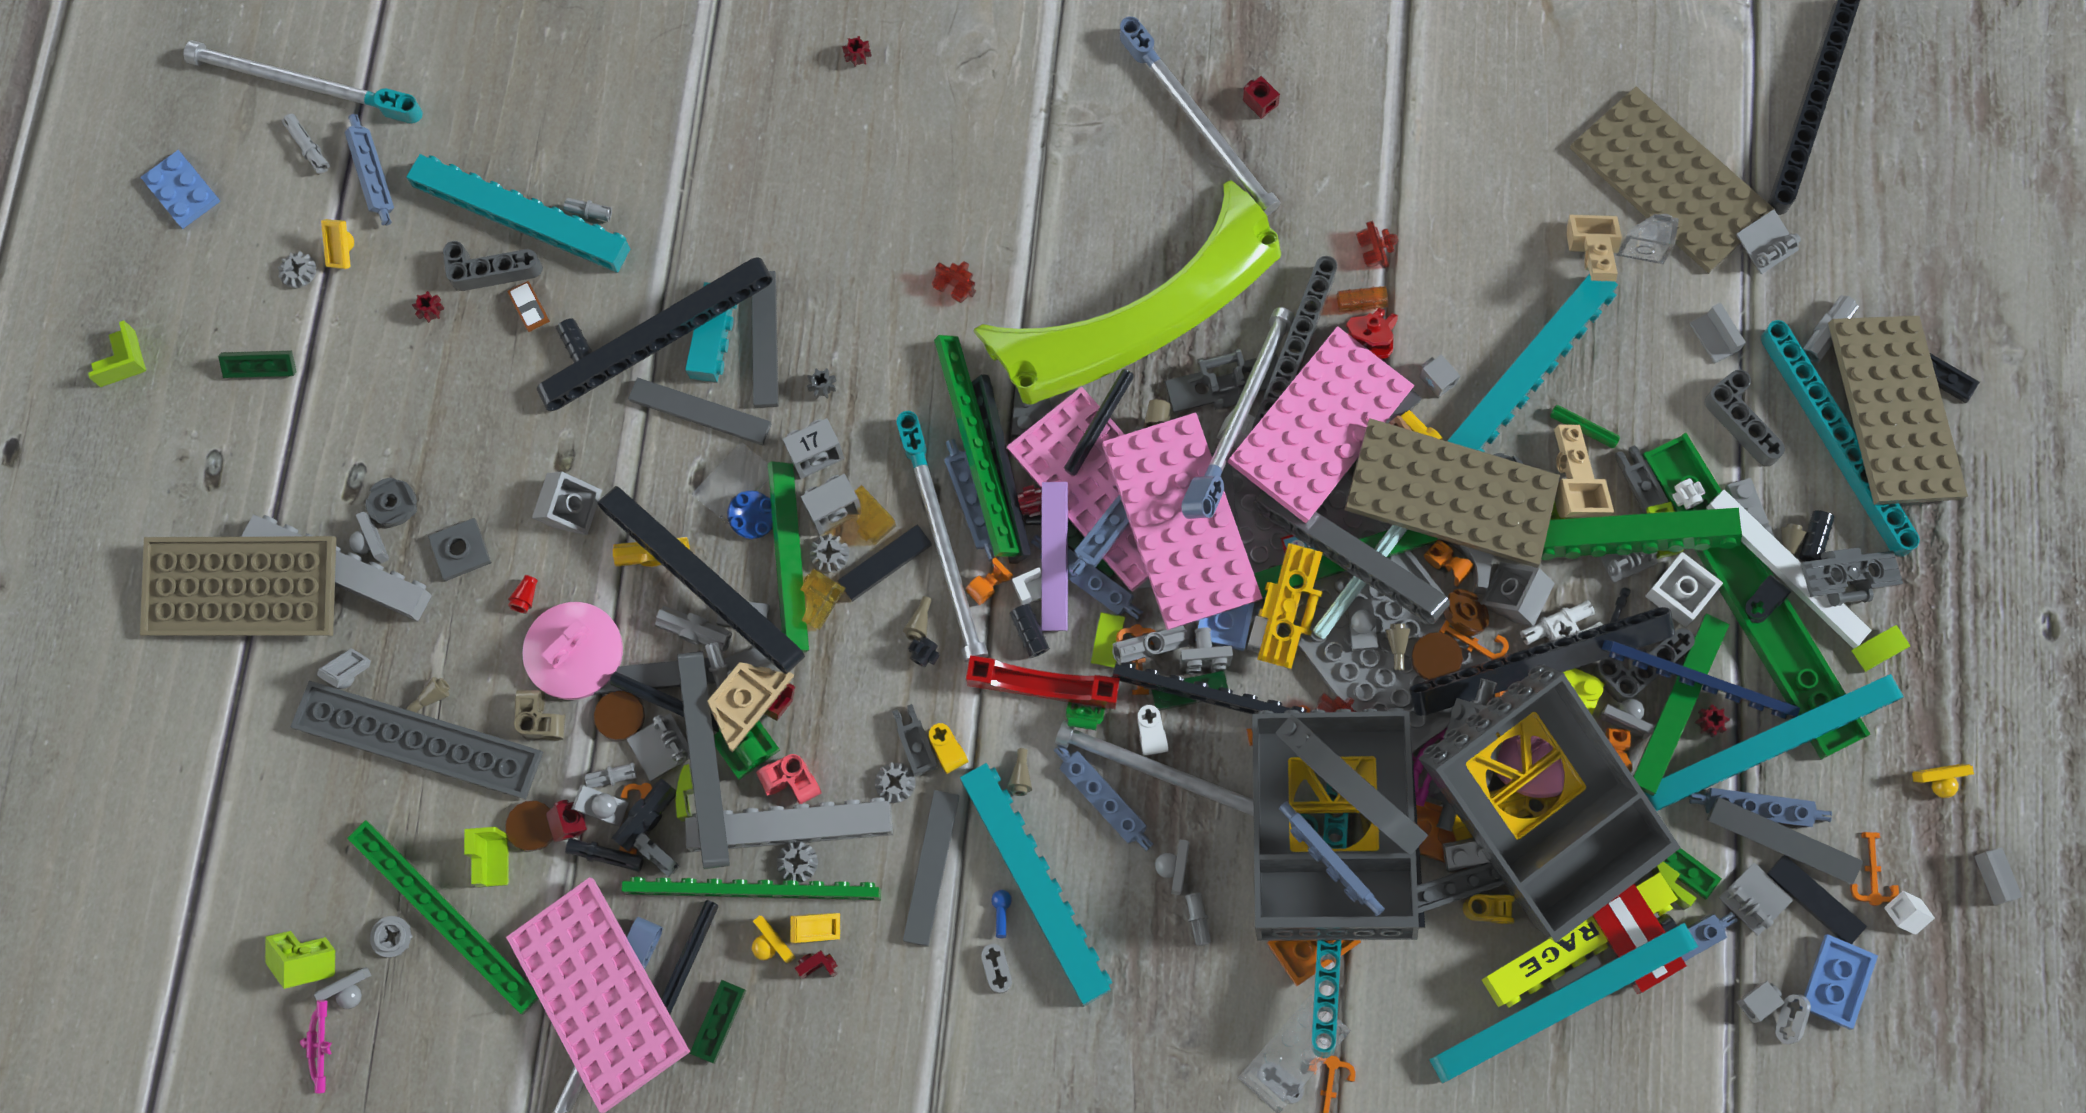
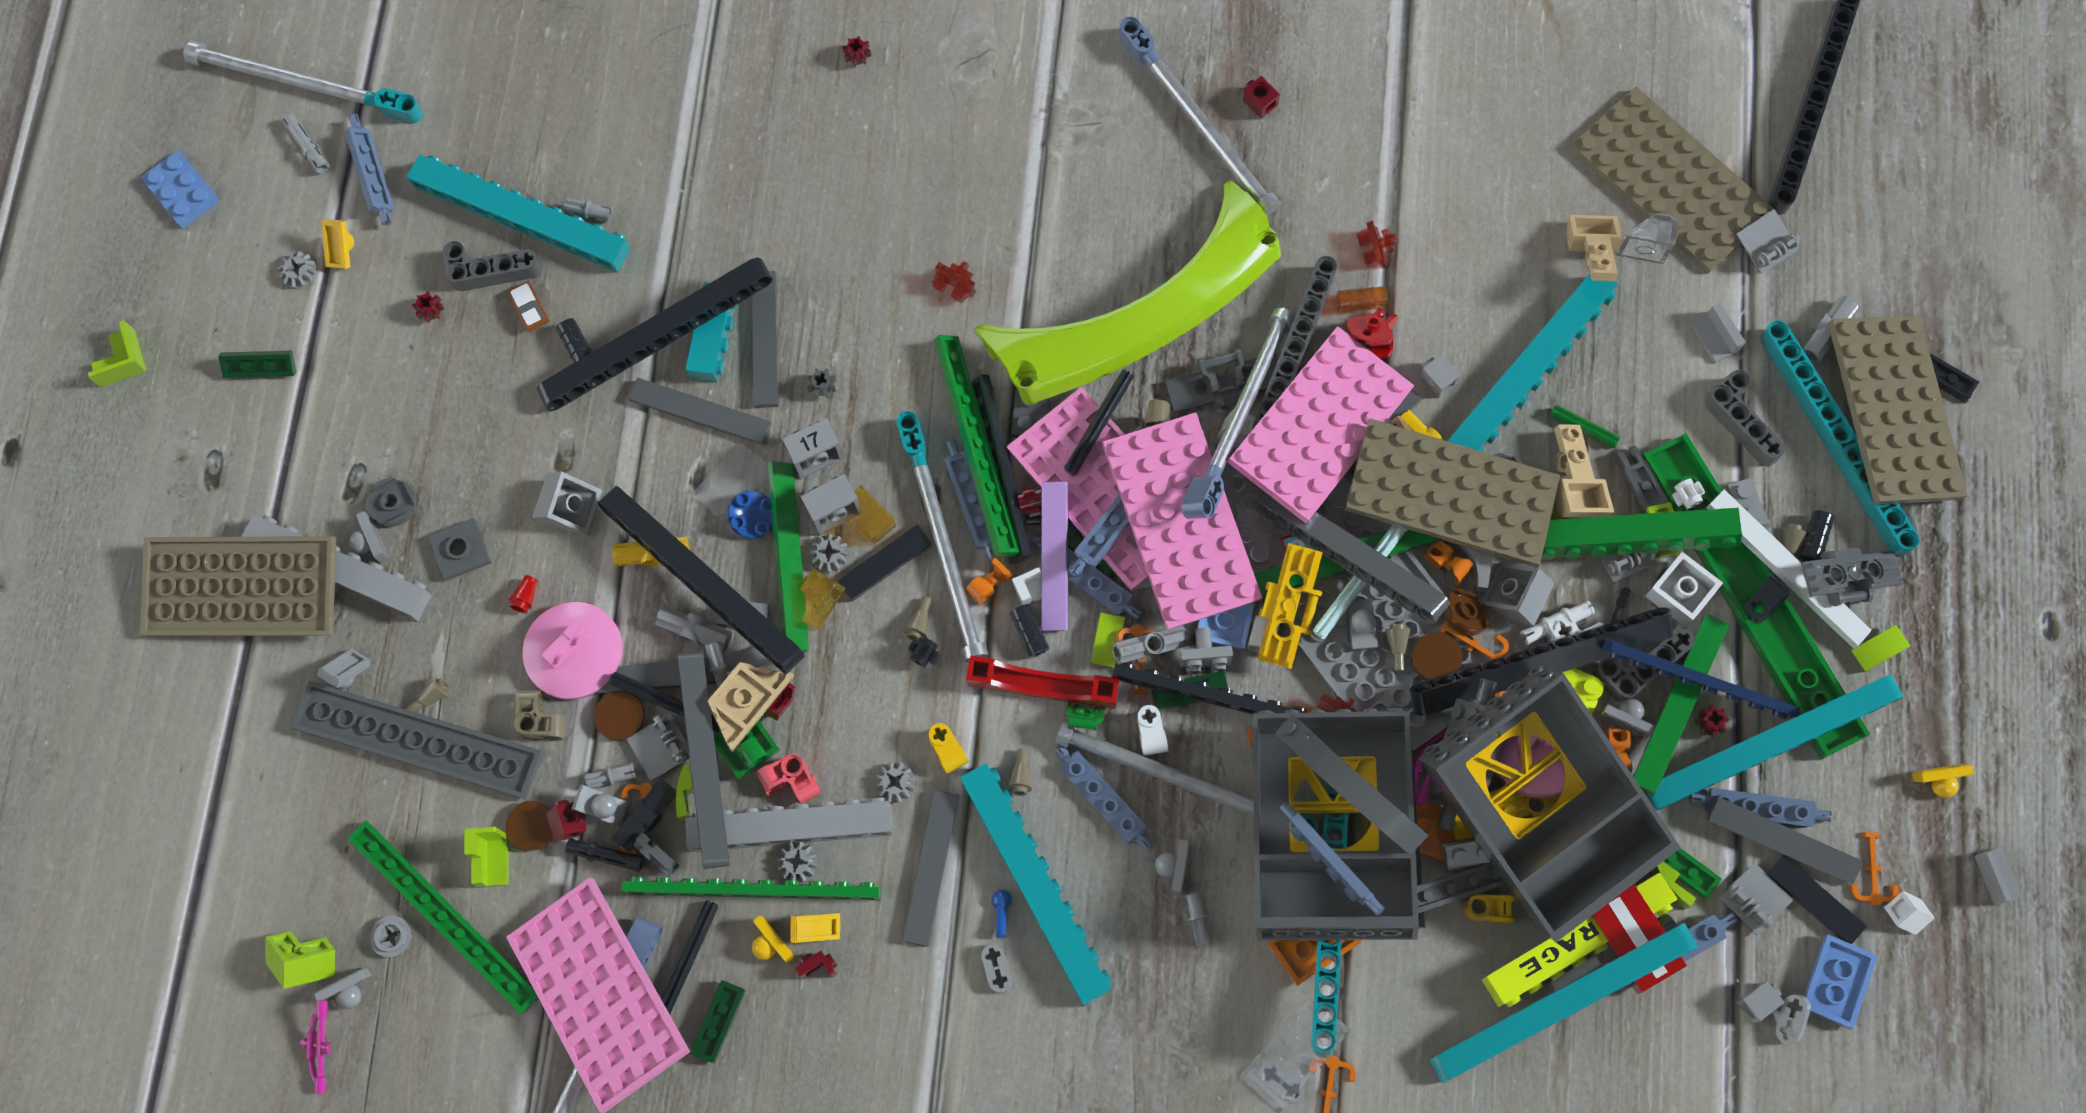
(915, 743): dark grey hinge -> none

